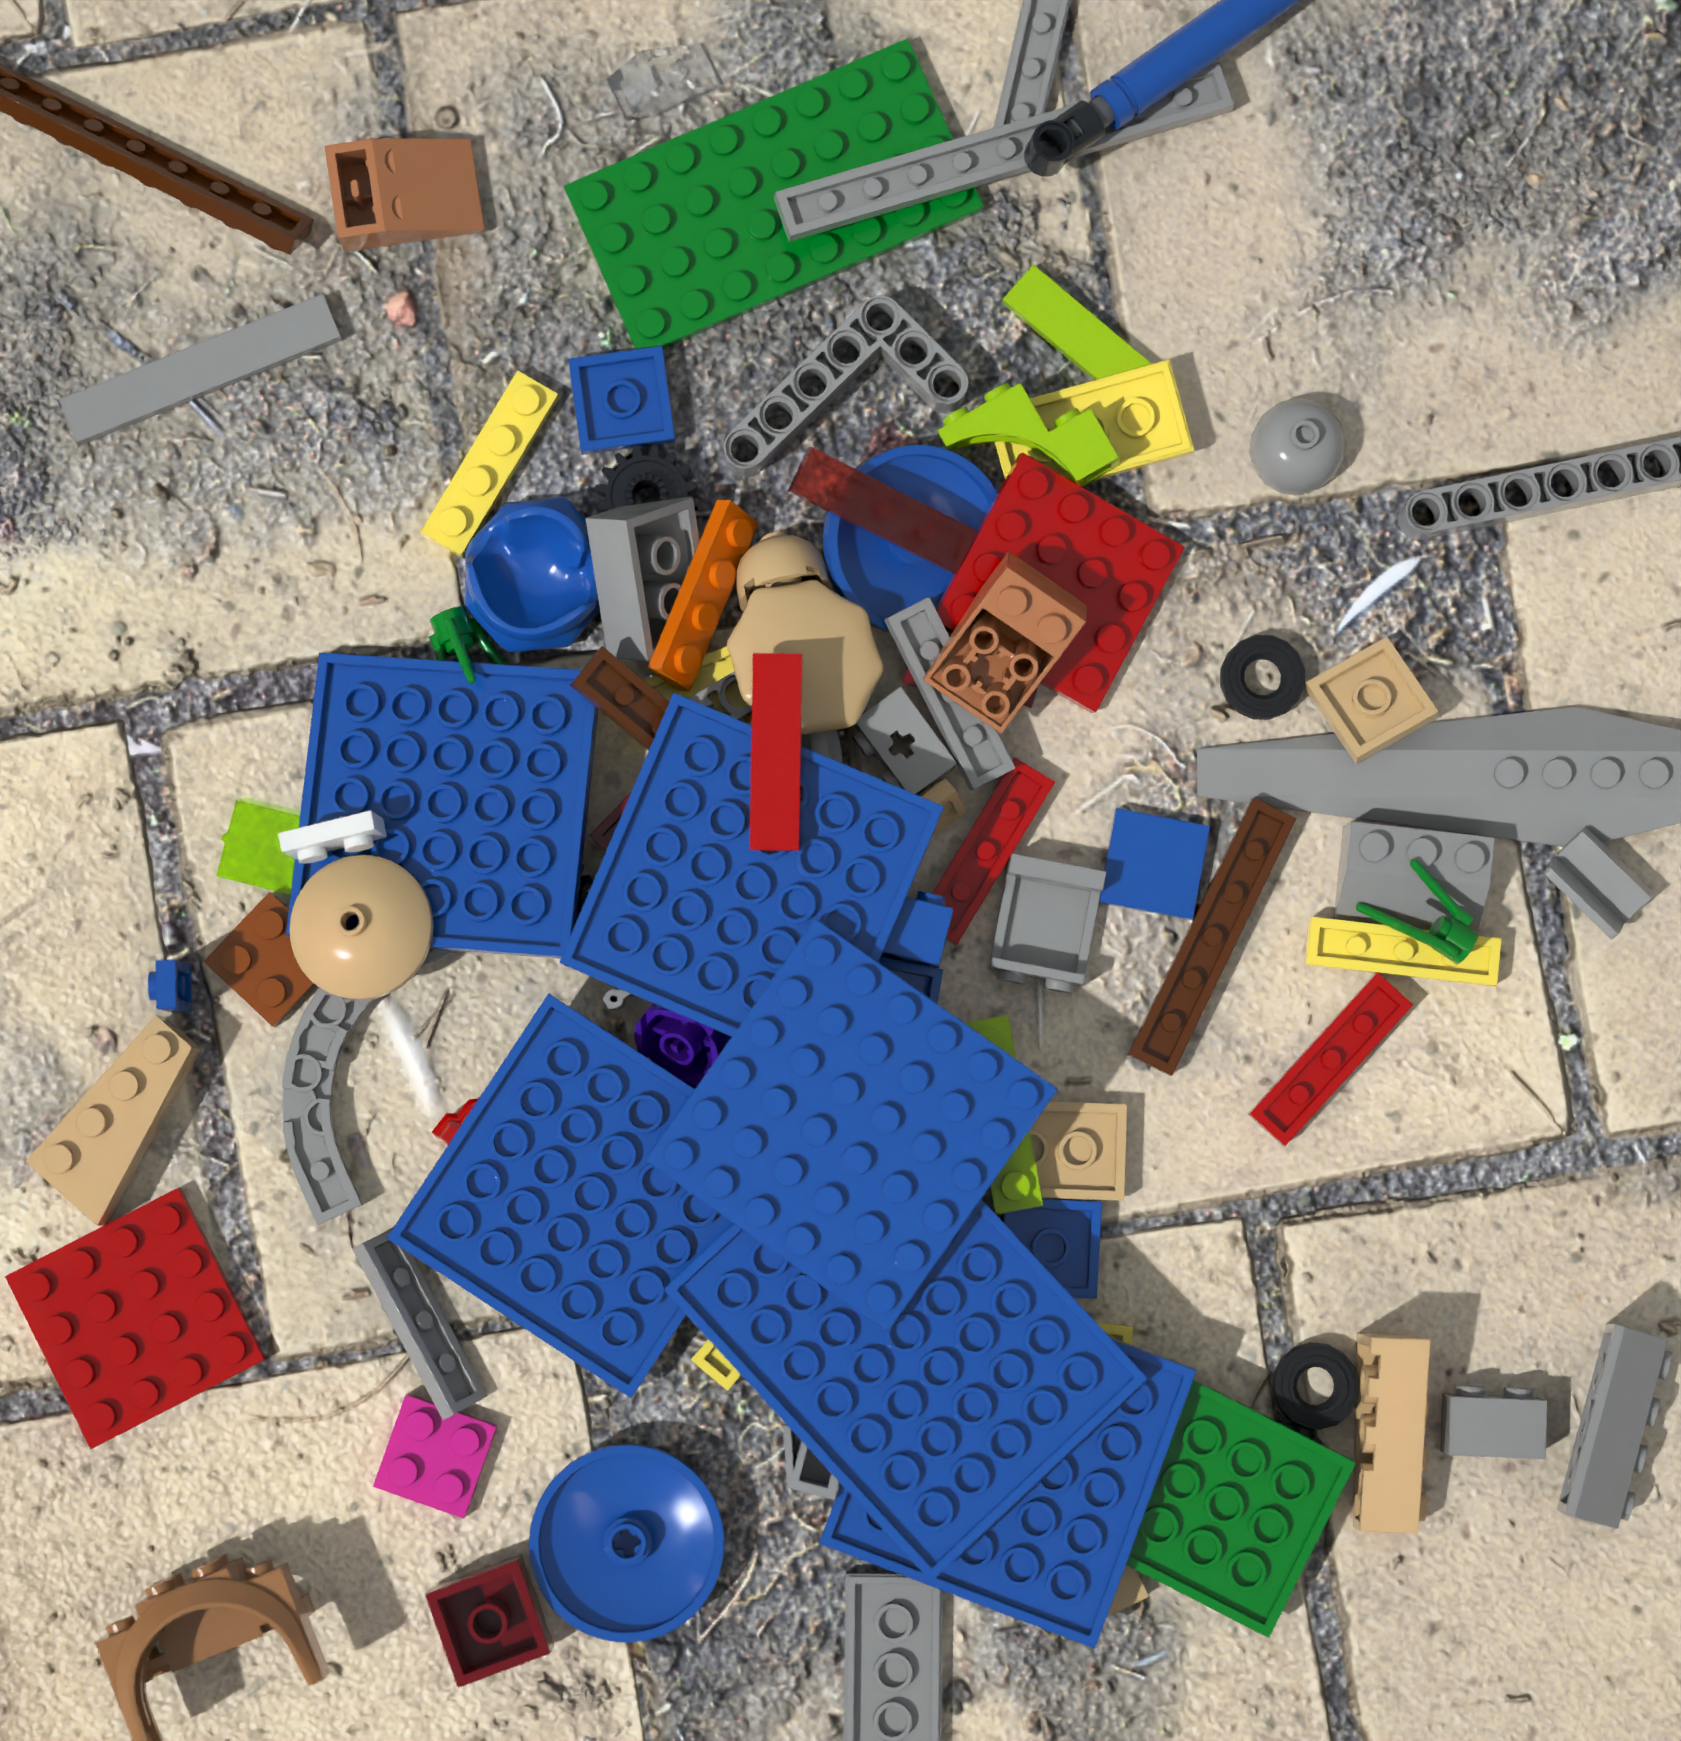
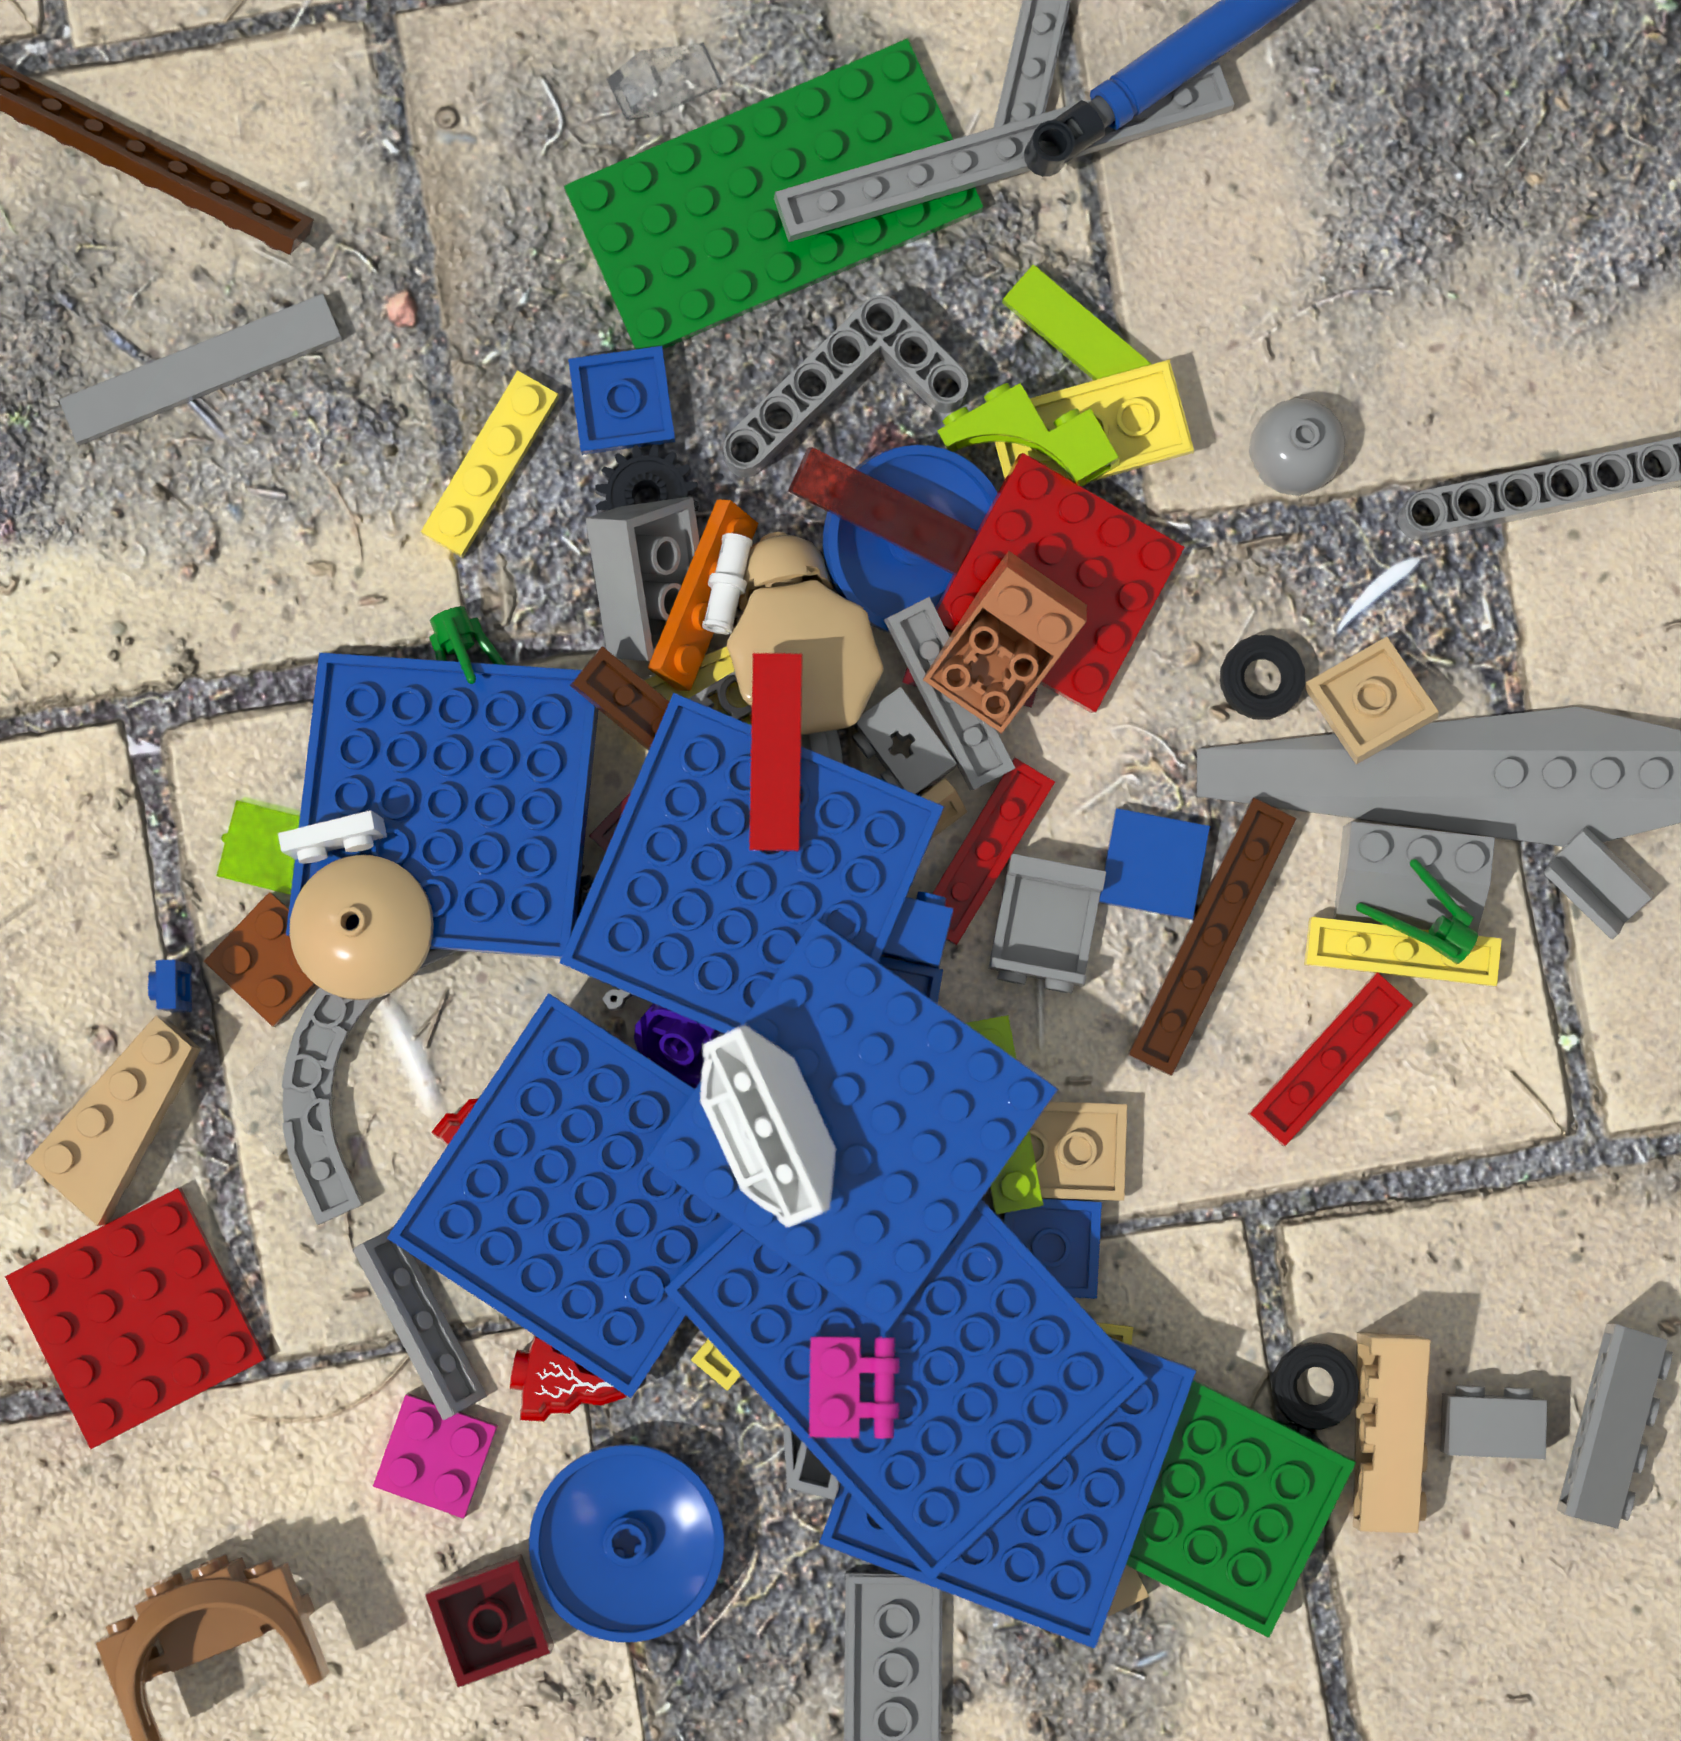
(403, 190): nougat slope -> none
(532, 575): blue piece -> none
(555, 1383): none -> red rock
(727, 583): none -> white pin
(767, 1125): none -> white wedge
(836, 1387): none -> dark pink plate

